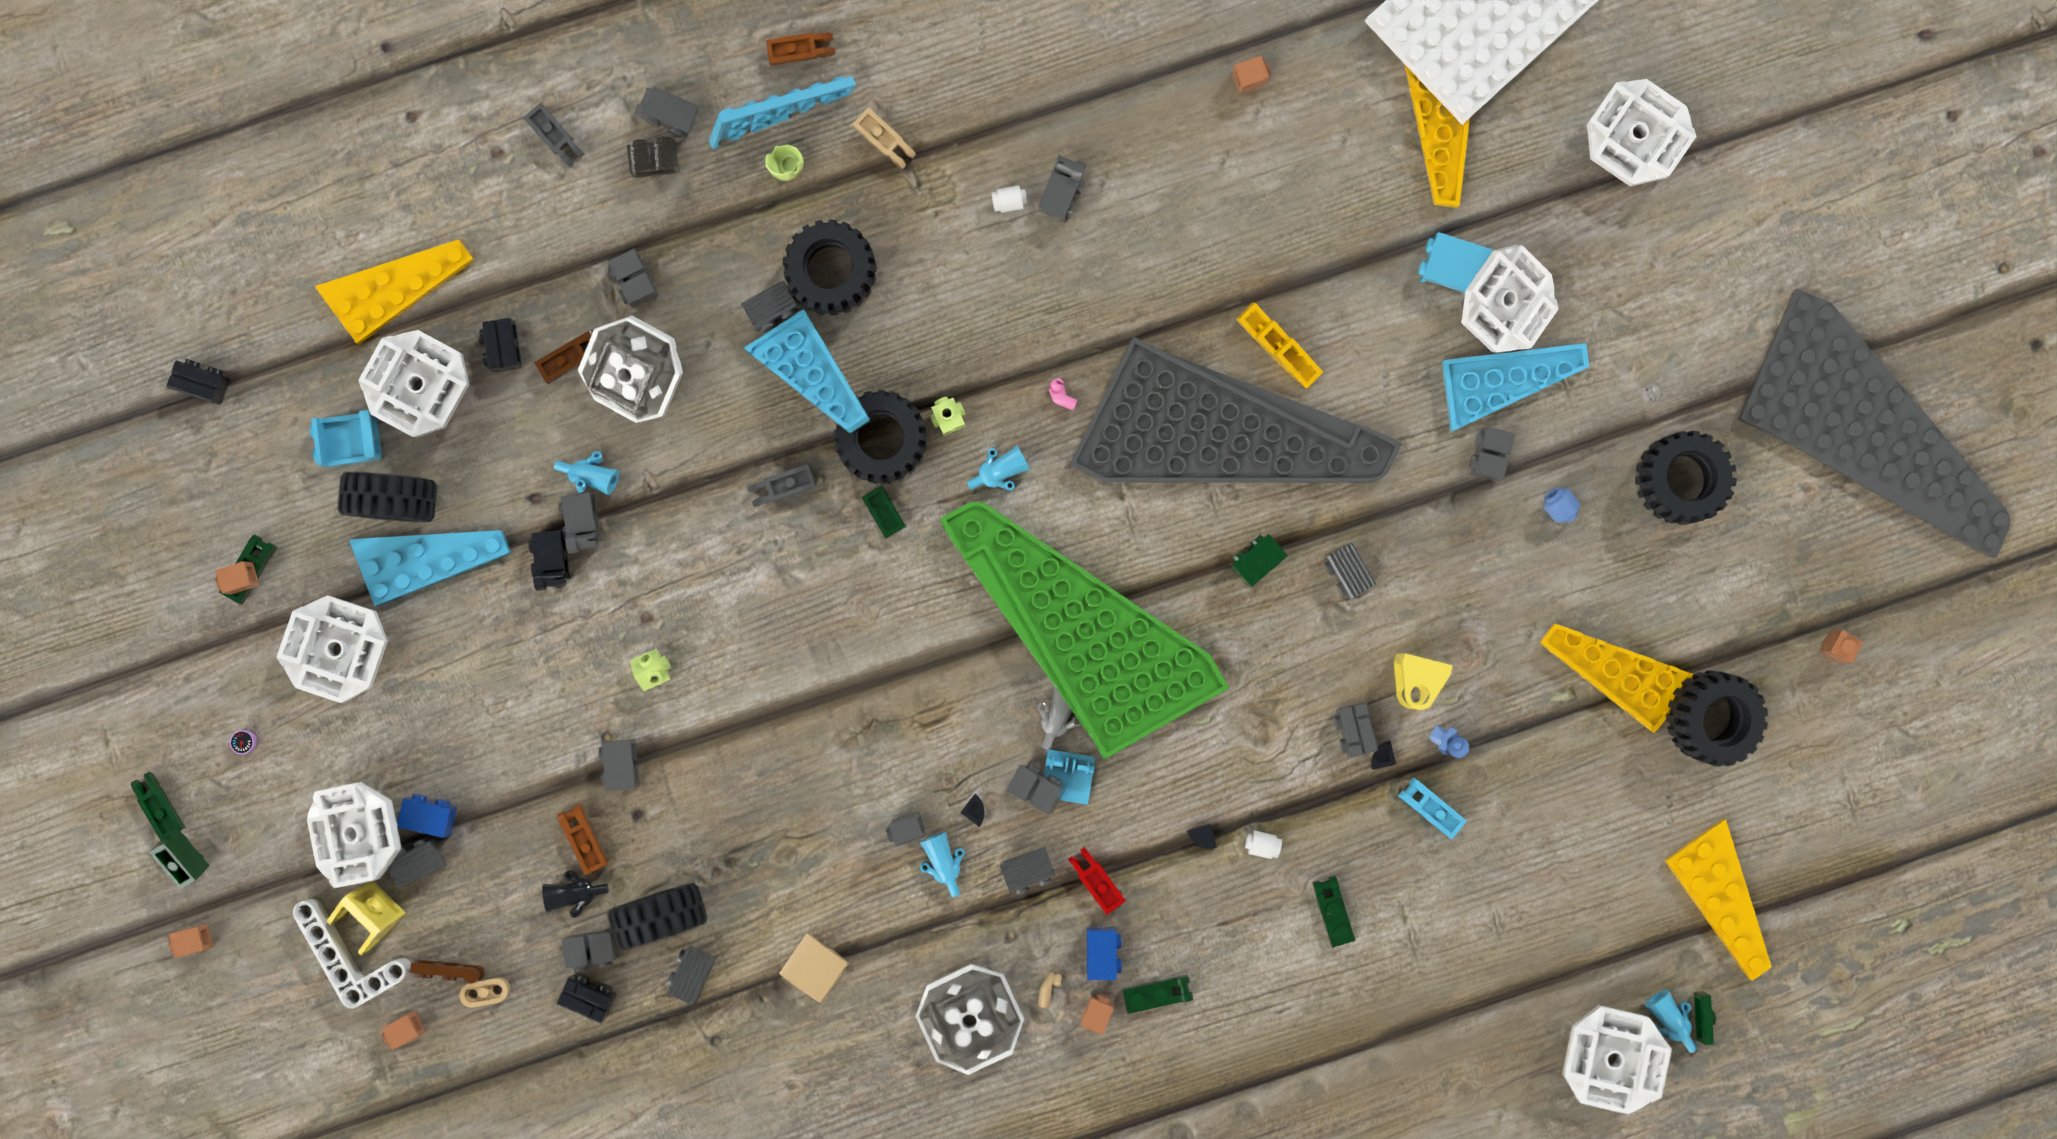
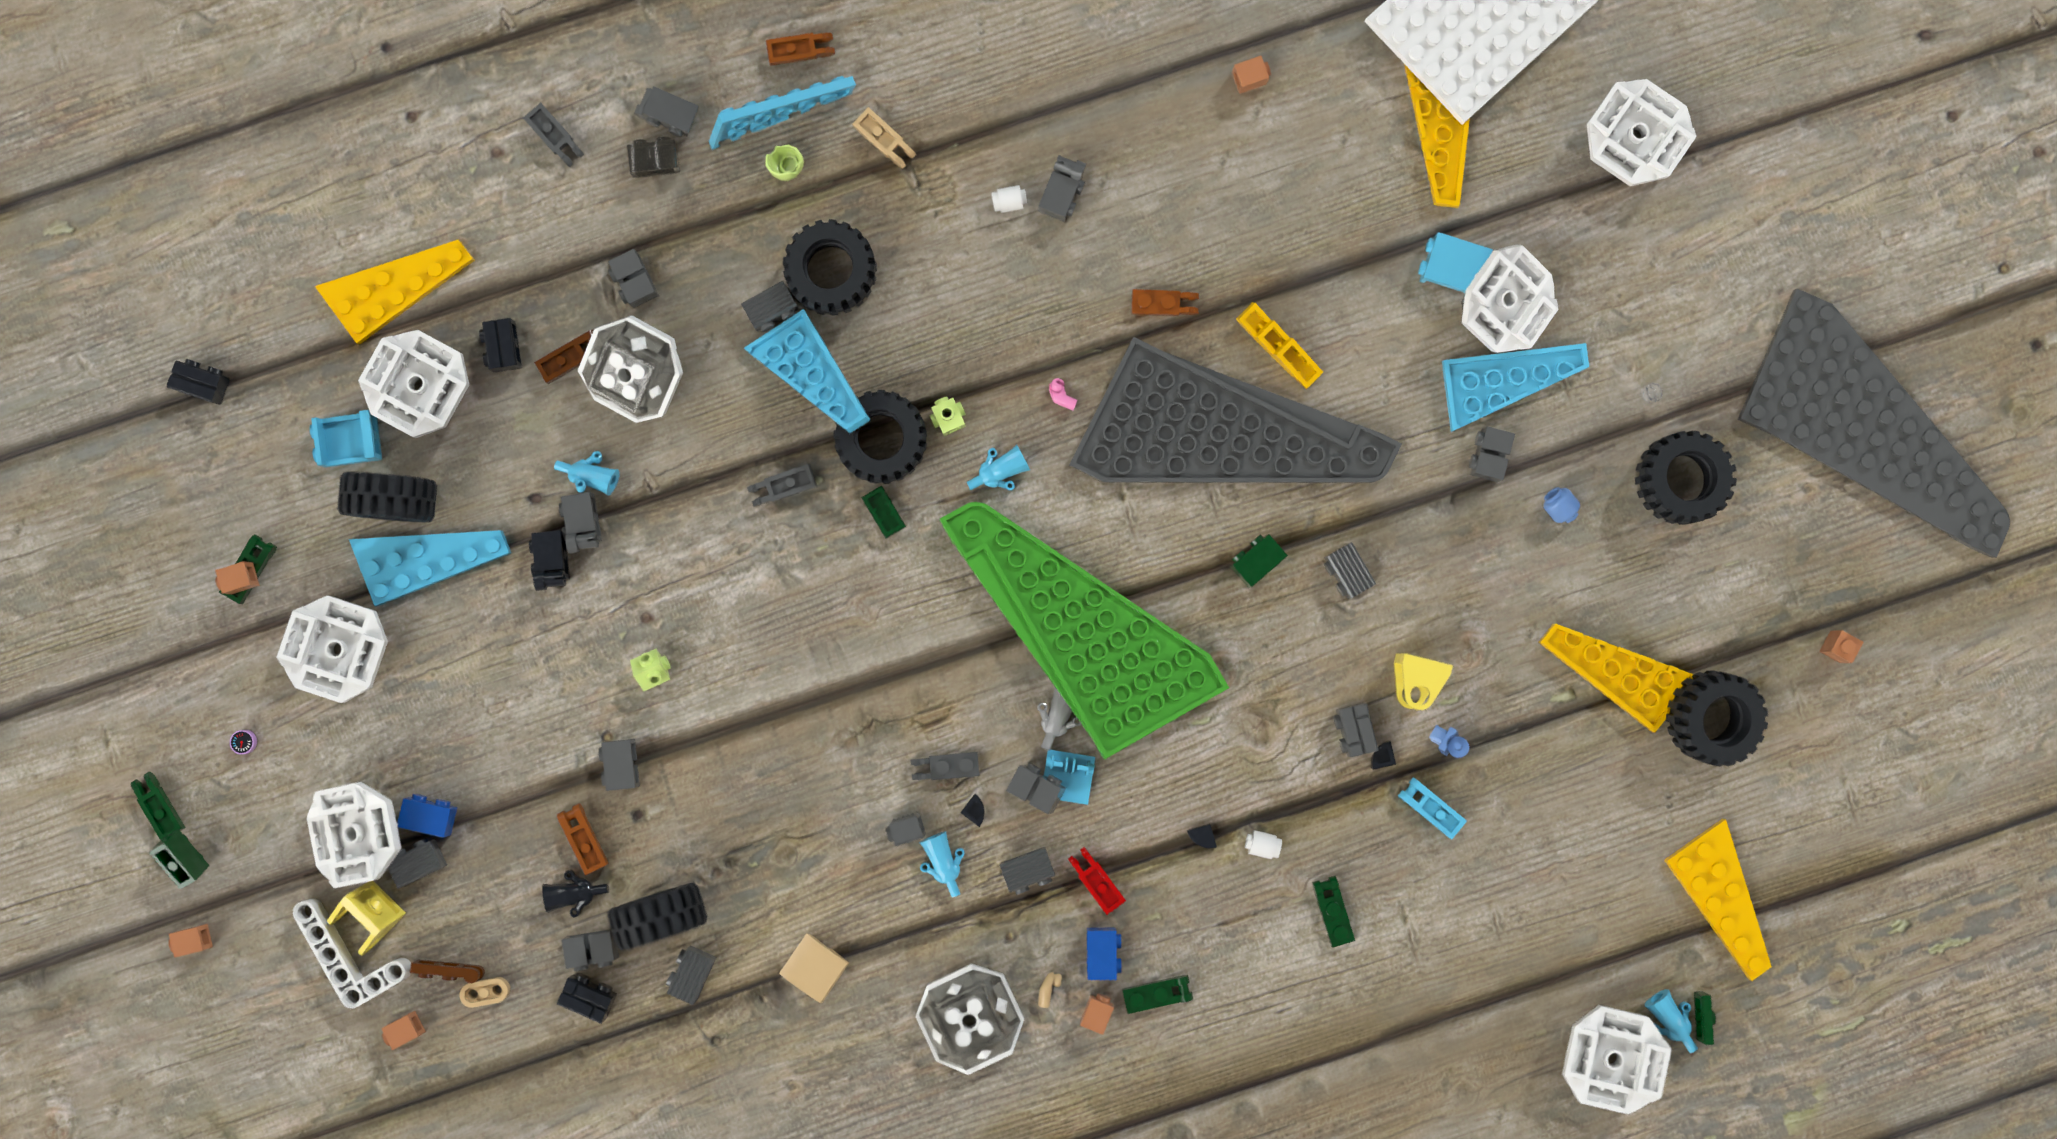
(948, 766): none -> dark grey hinge
(1162, 302): none -> dark orange hinge

